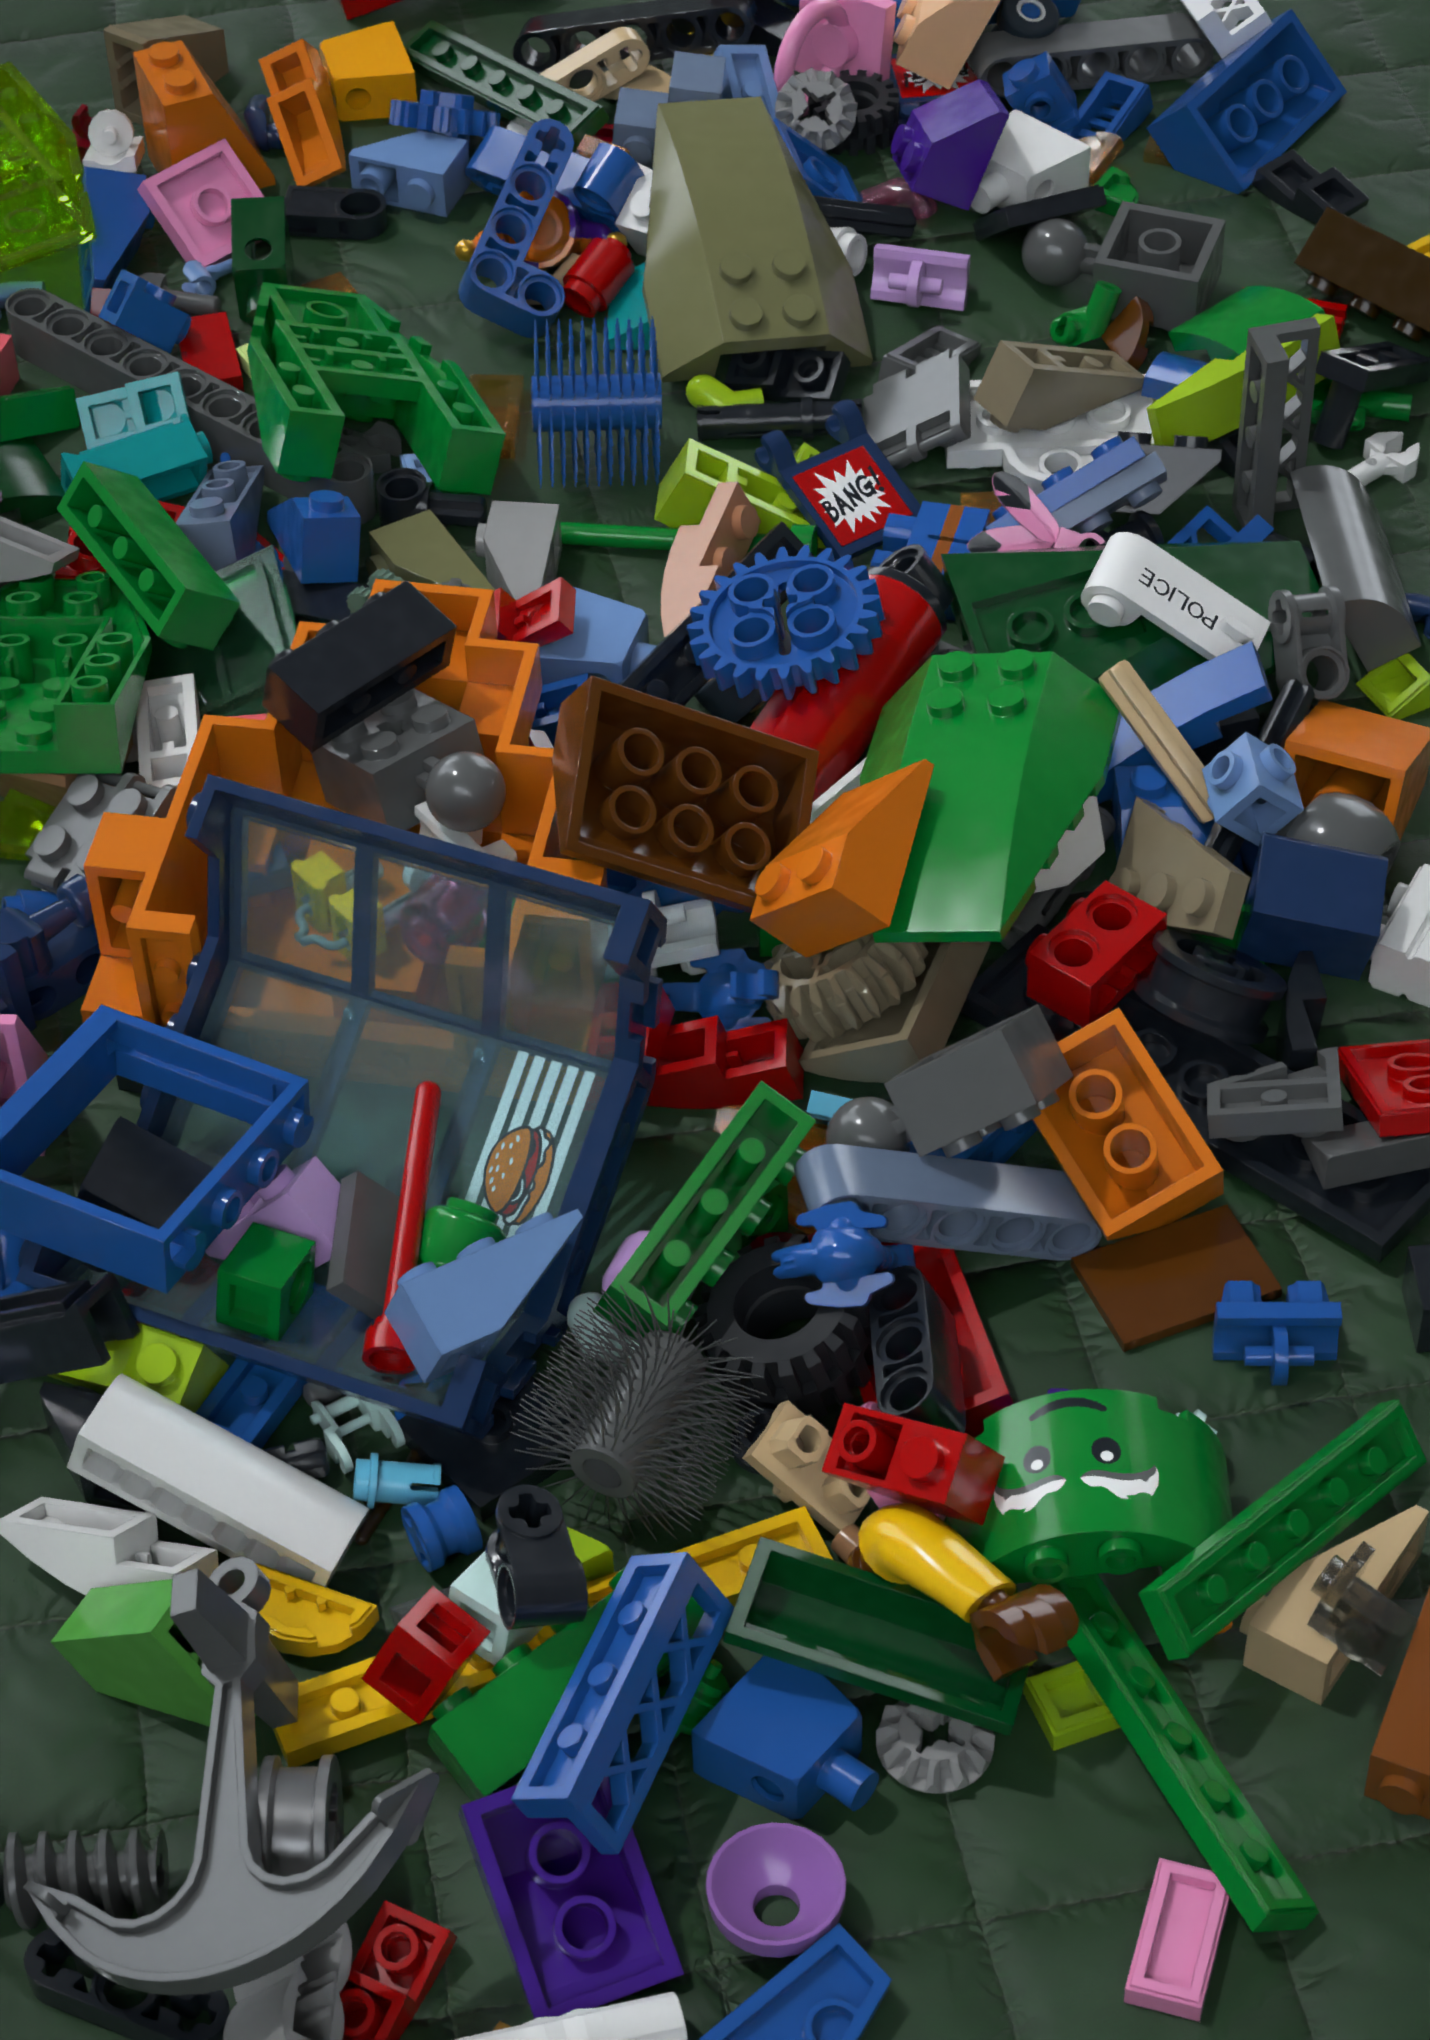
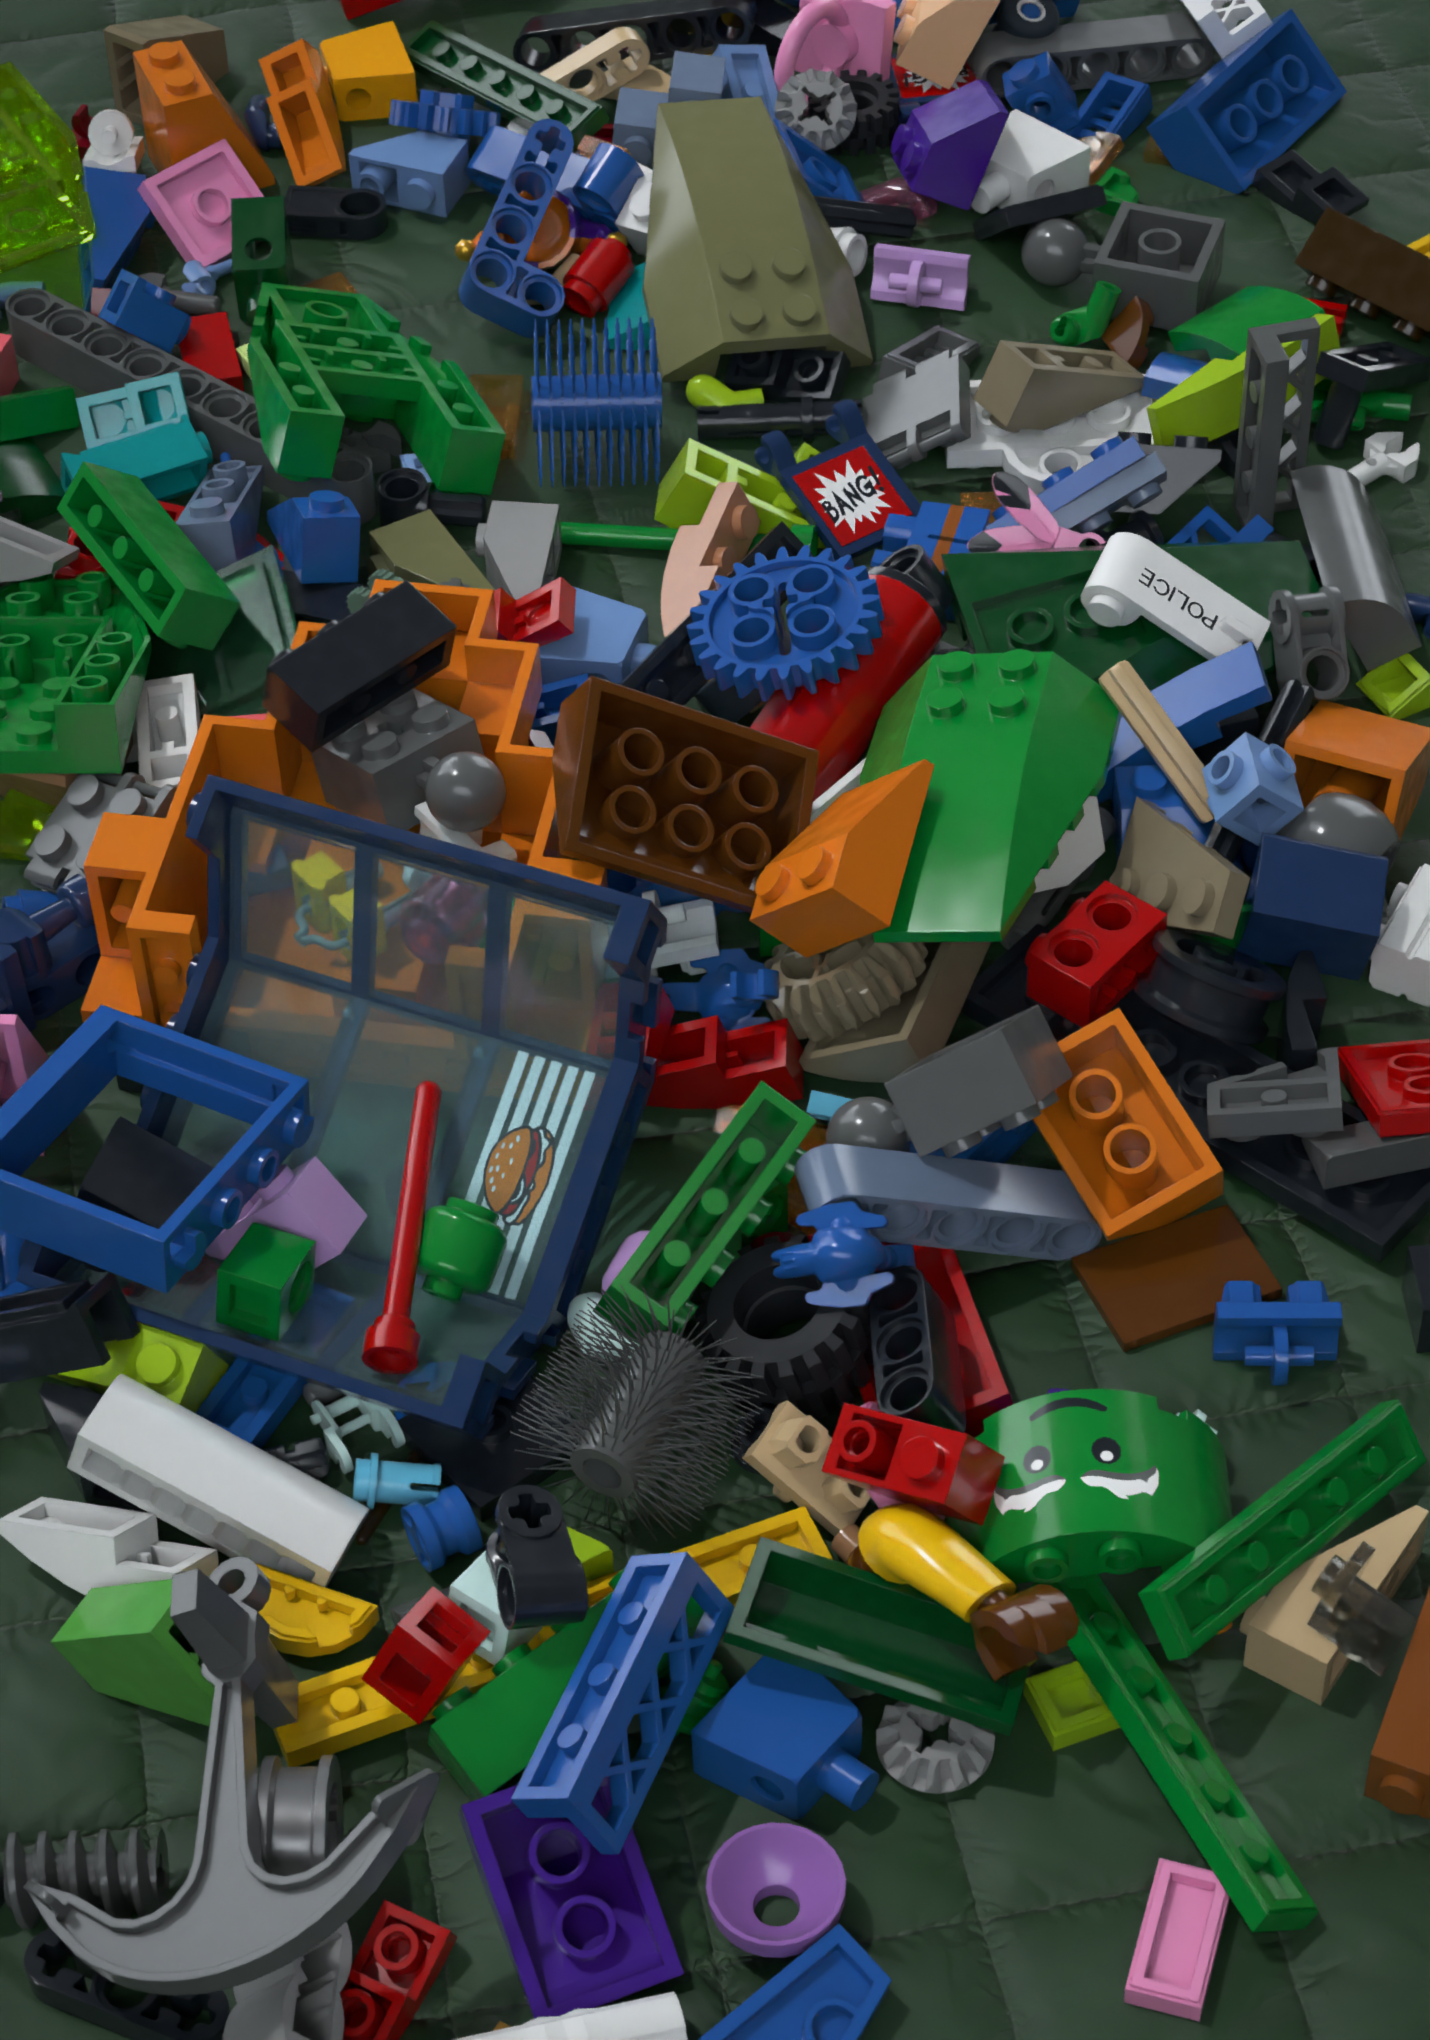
(362, 1243): dark grey tile -> none
(474, 1297): medium blue slope -> none

